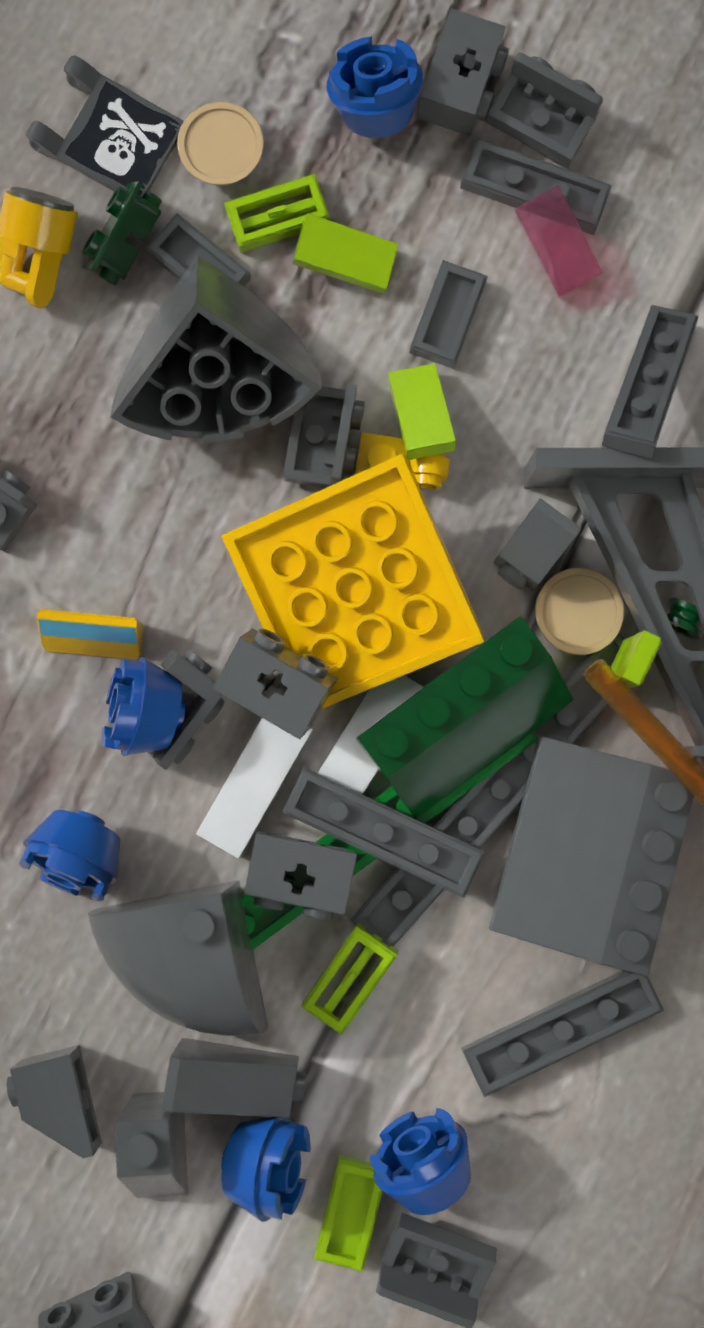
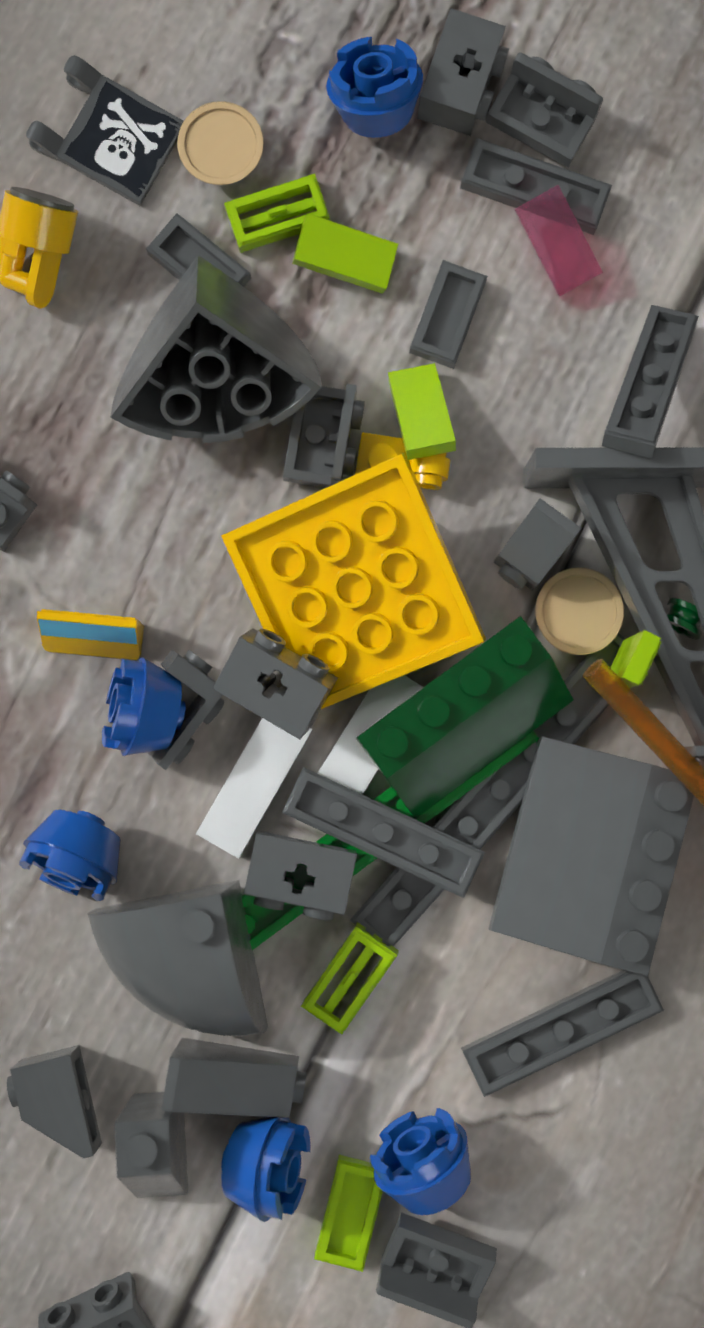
(128, 215): dark green hinge -> none

